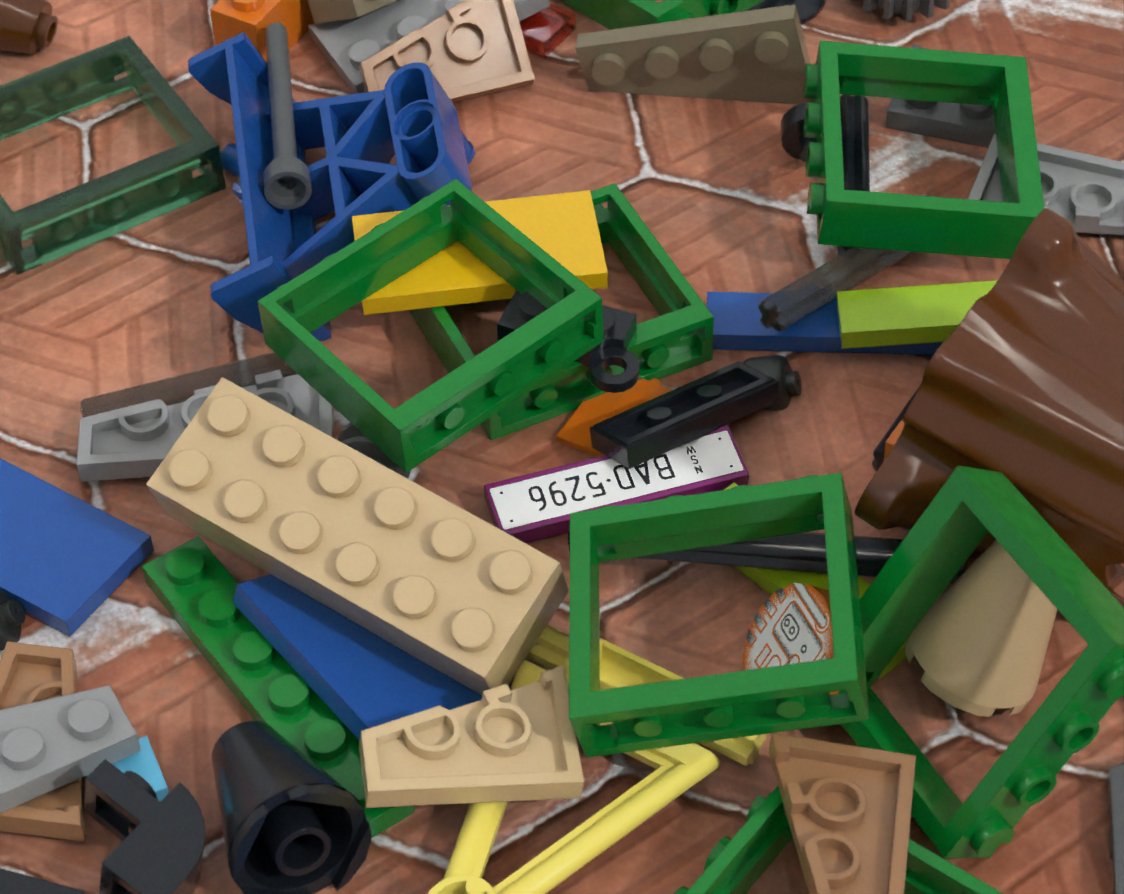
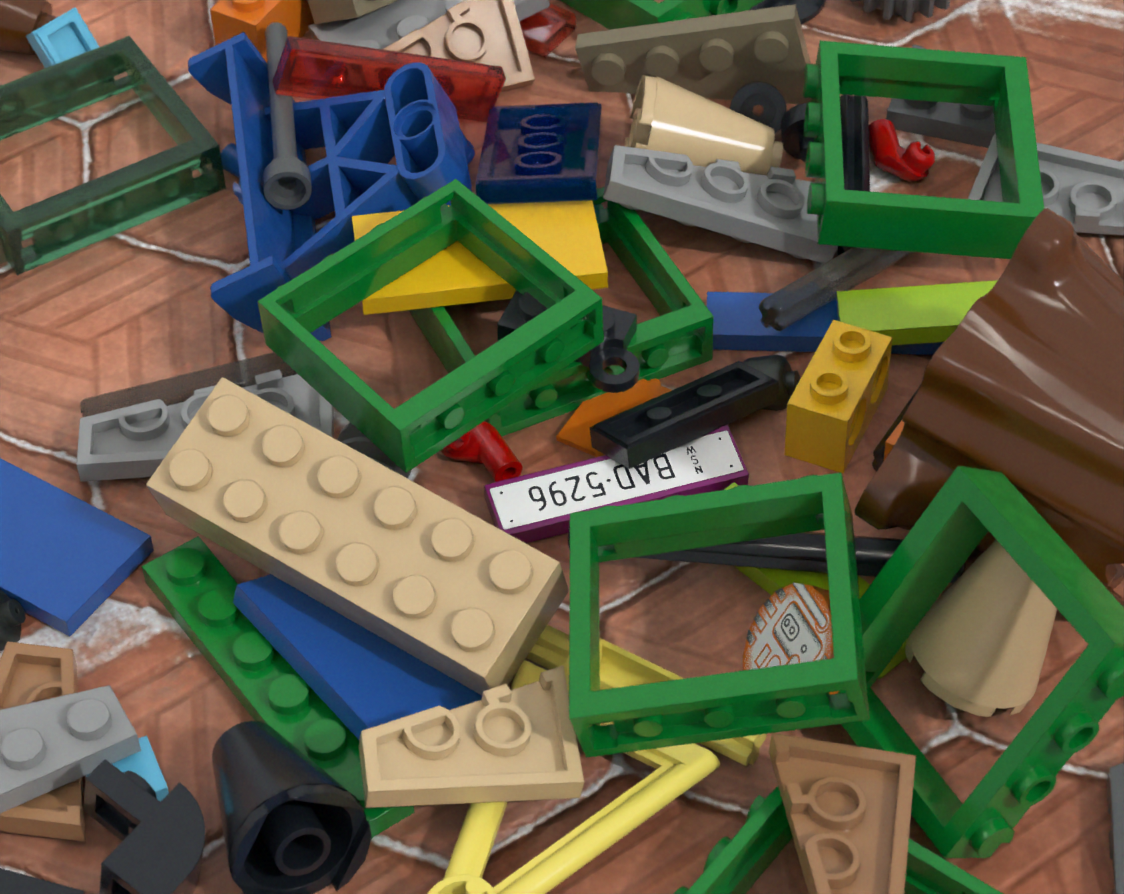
(62, 39): none -> medium azure tile
(334, 69): none -> clear red tile
(488, 448): none -> red arm
(541, 153): none -> clear blue tile
(688, 124): none -> tan cone
(718, 198): none -> light grey wing
(760, 94): none -> black tile
(837, 396): none -> yellow brick
(888, 155): none -> red arm

